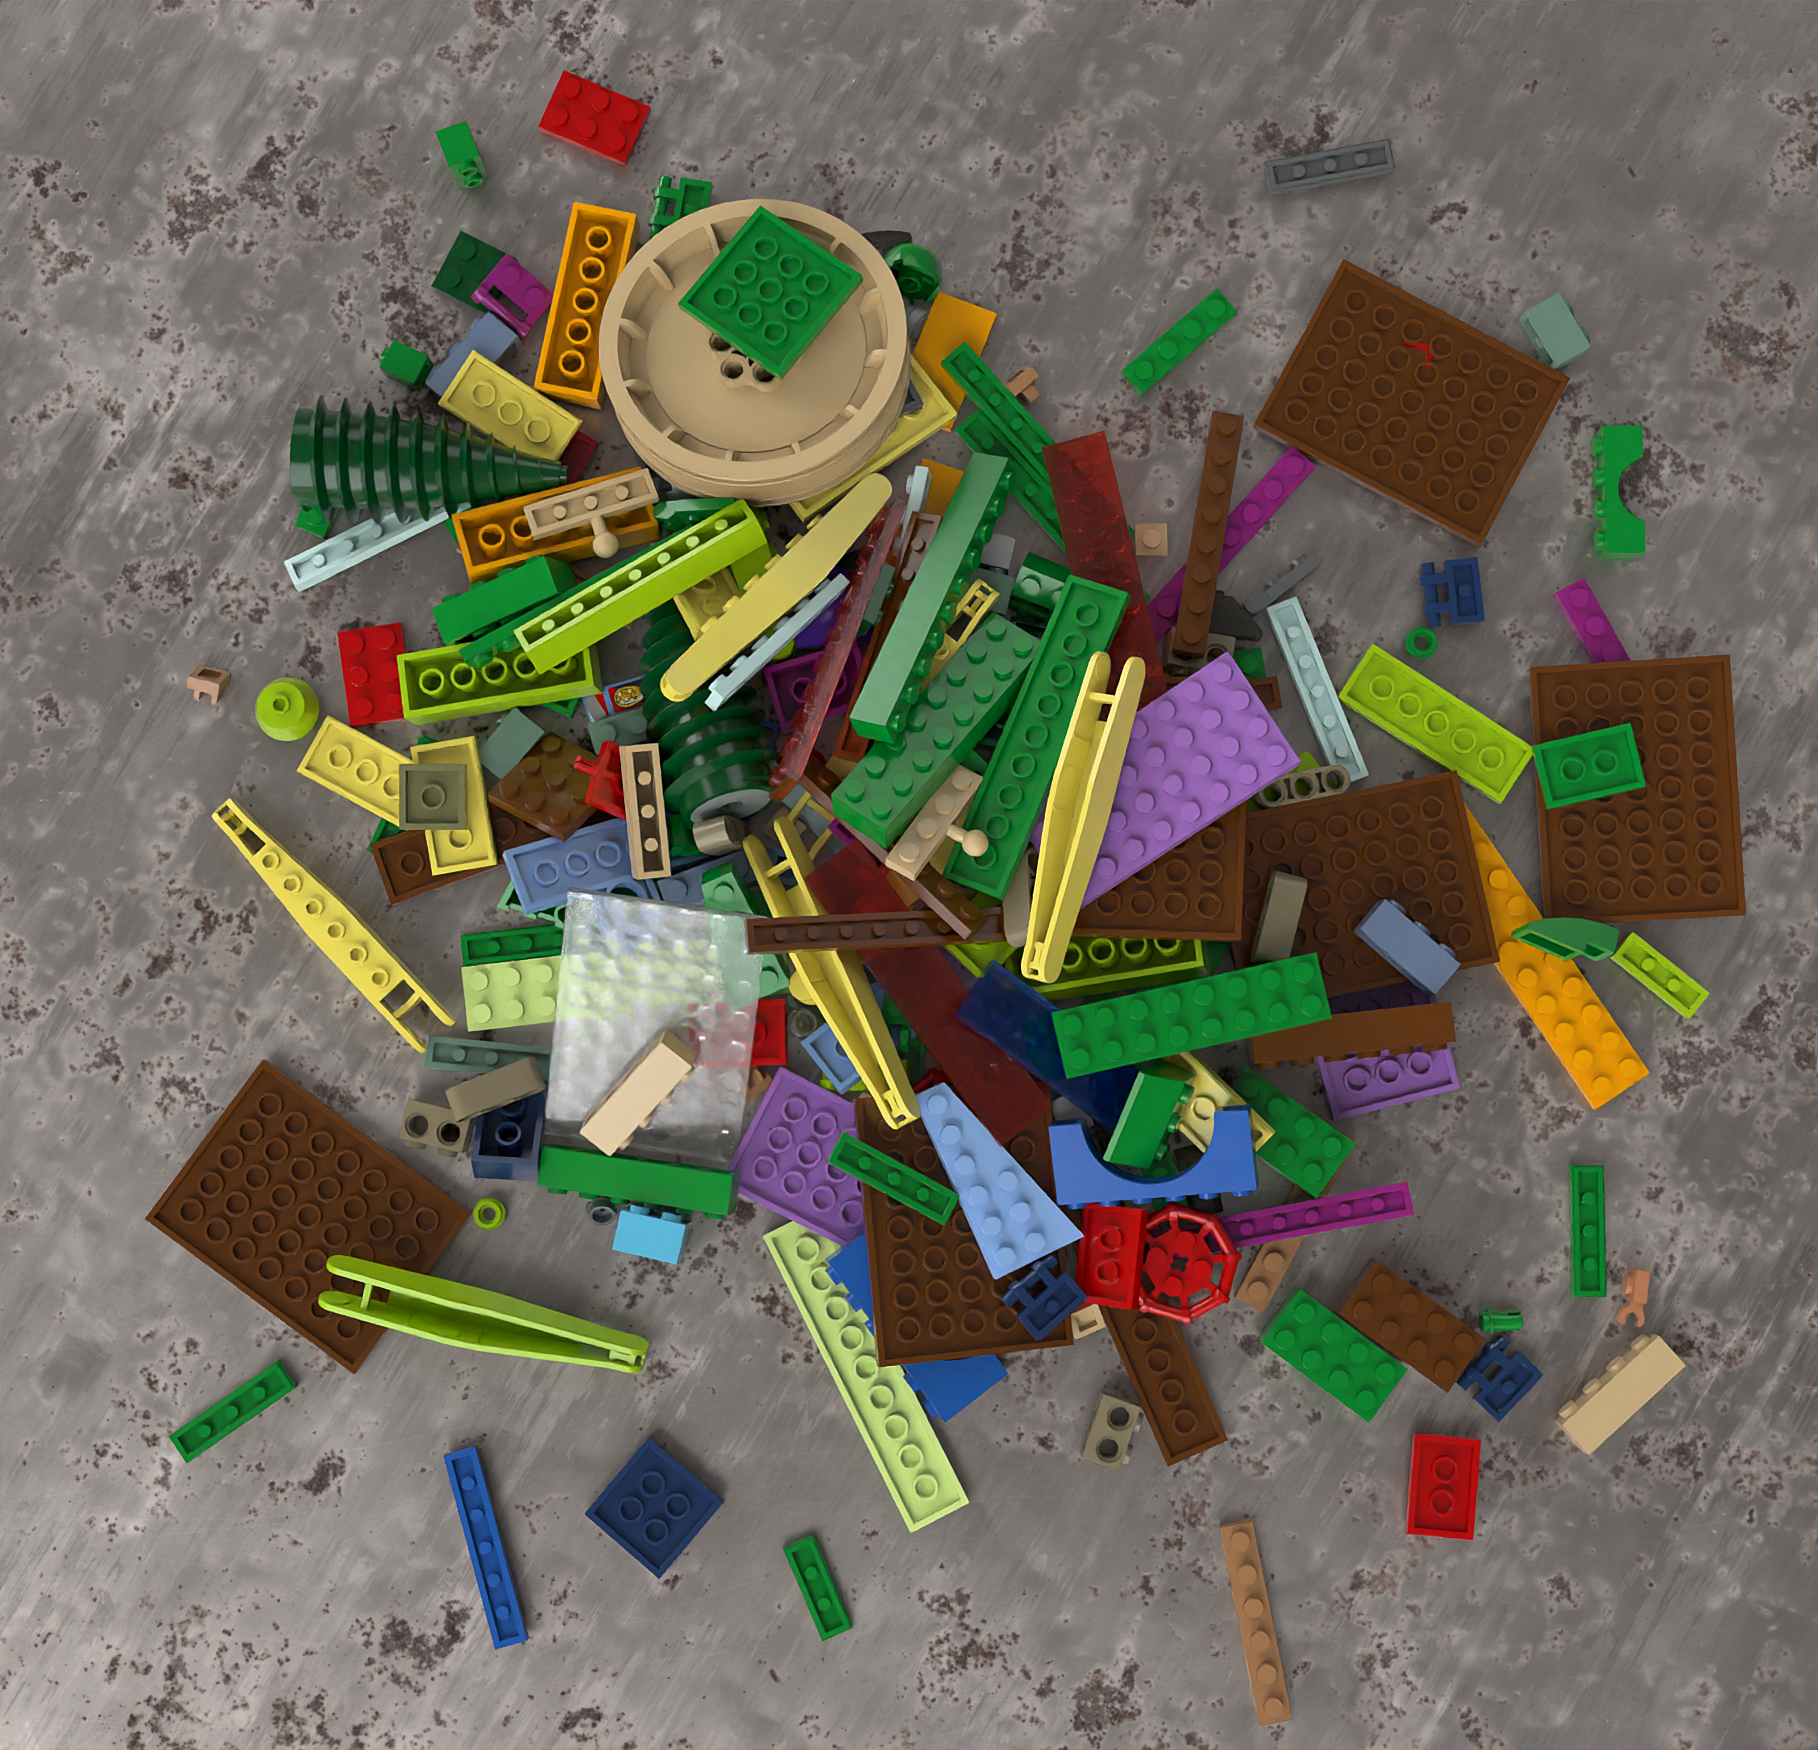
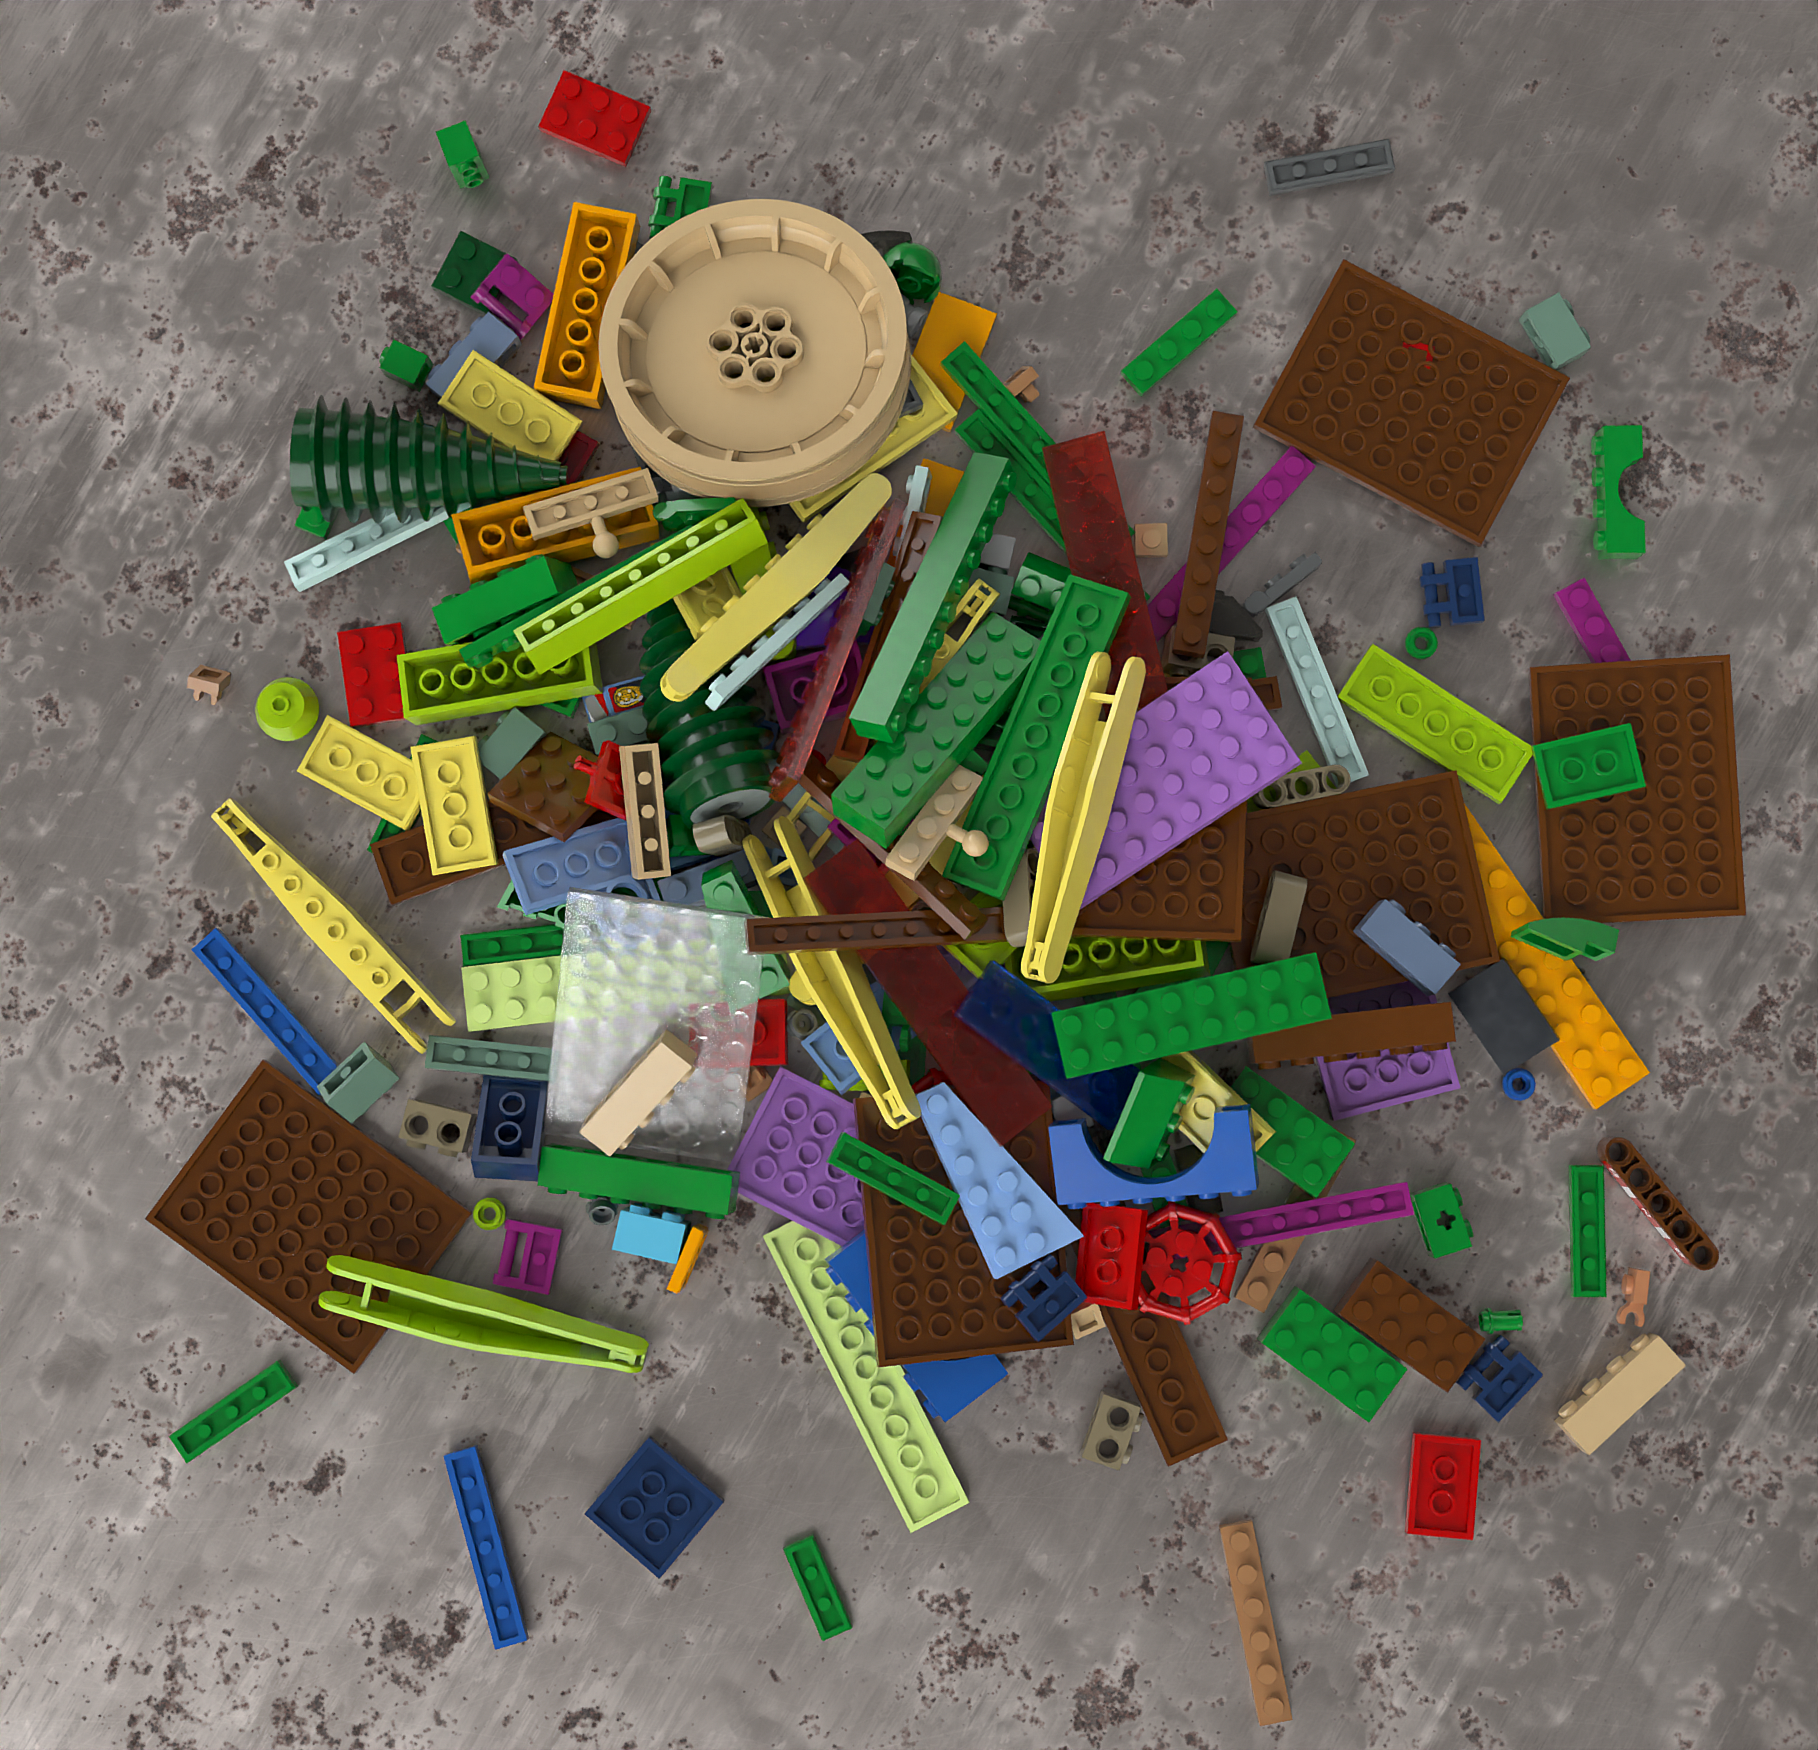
(265, 1008): none -> blue plate
(358, 1082): none -> sand green brick
(432, 796): olive plate -> none
(495, 1089): dark tan beam -> none
(538, 1257): none -> magenta plate
(688, 1258): none -> light orange tile
(770, 292): green plate -> none
(1427, 1207): none -> green brick
(1503, 1016): none -> black tile
(1528, 1084): none -> blue plate
(1659, 975): lime plate -> none
(1671, 1210): none -> reddish brown beam

